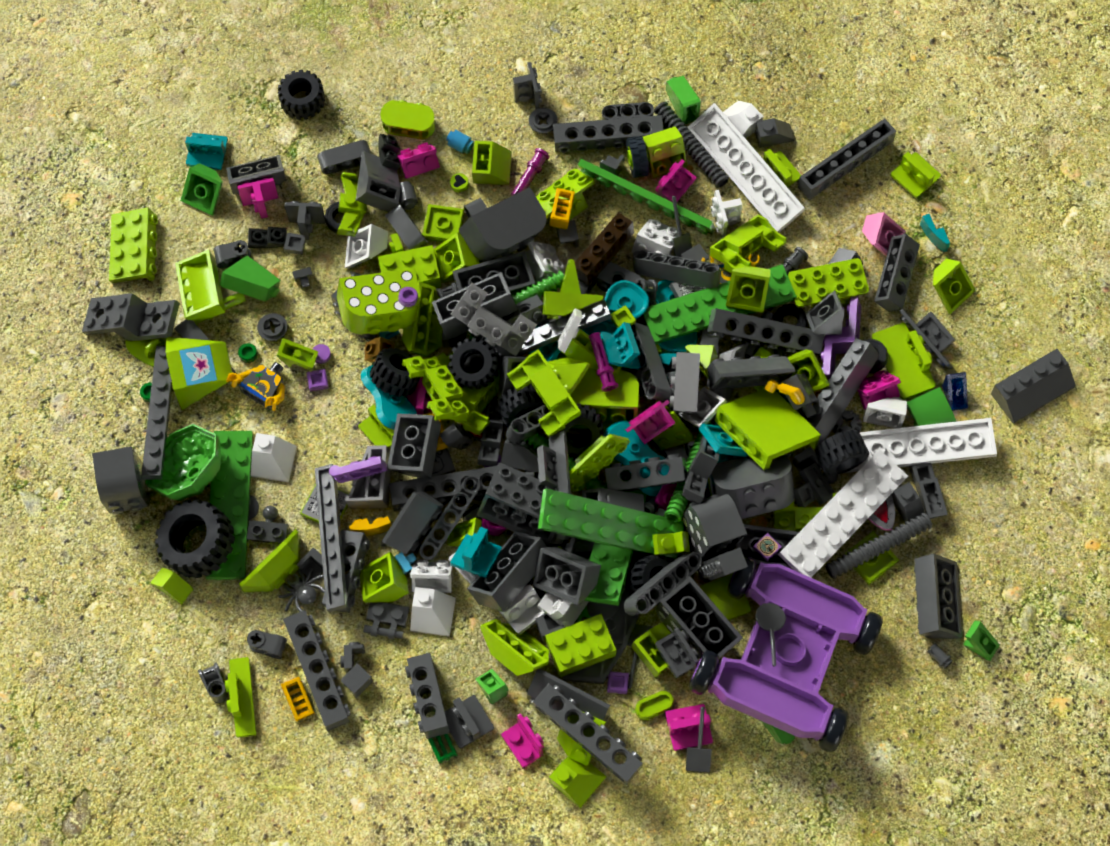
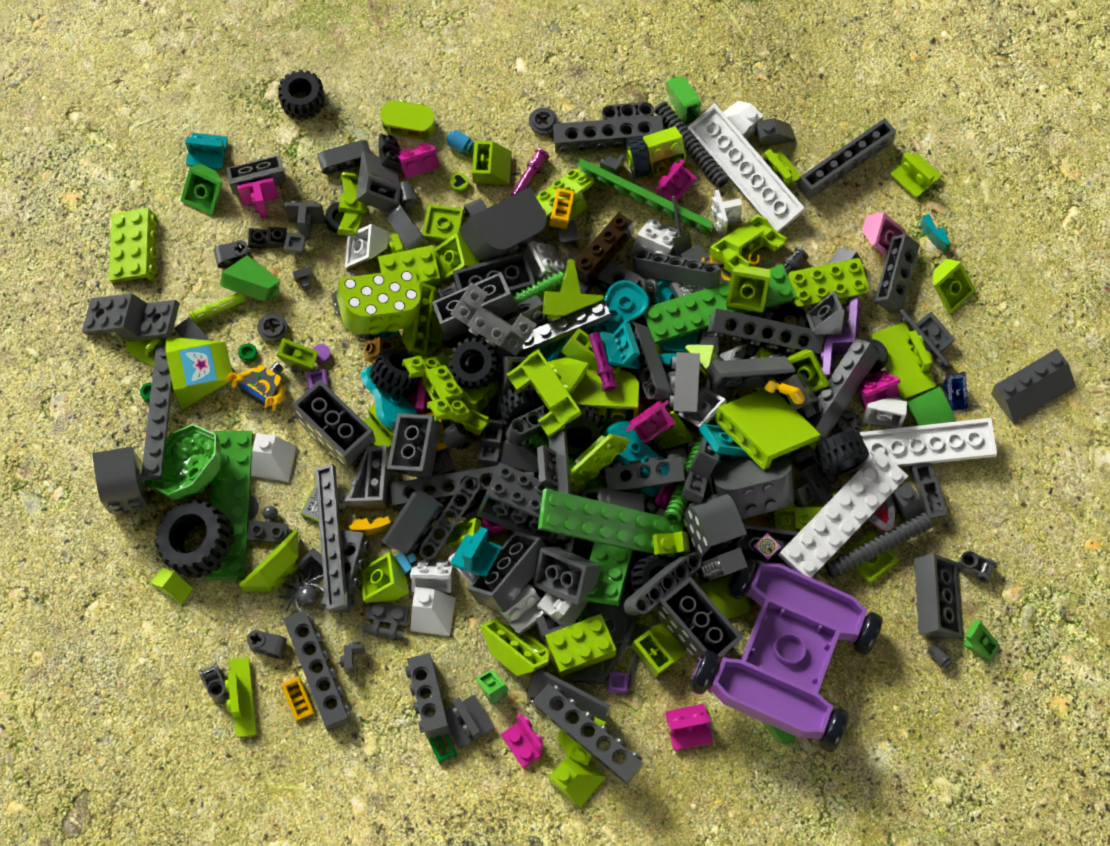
(200, 286): lime slope -> none
(333, 424): none -> dark grey brick
(357, 680): dark grey panel -> none
(358, 469): medium lavender plate -> none
(407, 296): medium lavender tile -> none
(527, 88): dark grey bracket -> none
(570, 330): white plate -> none
(622, 315): lime plate -> none
(654, 705): lime tile -> none
(678, 653): dark grey bracket -> none
(699, 758): dark grey piece -> none
(771, 619): dark grey piece -> none
(978, 566): none -> dark grey piece

